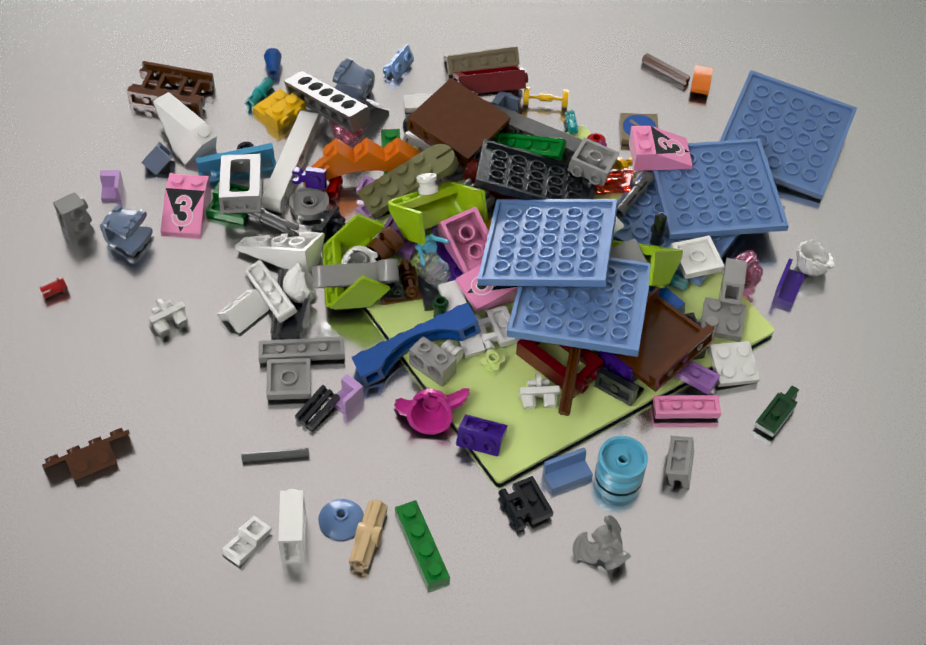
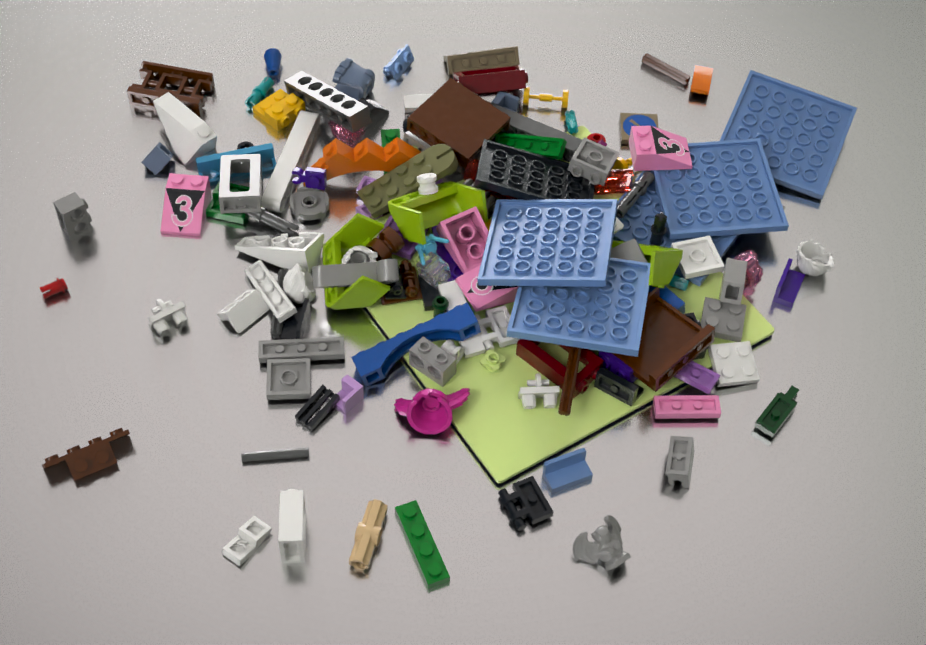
(111, 185): lavender panel -> none
(123, 229): sand blue piece -> none
(331, 223): black hips -> none
(334, 186): red pin -> none
(336, 527): medium blue dish -> none
(481, 435): dark purple bracket -> none
(621, 464): medium azure wheel -> none

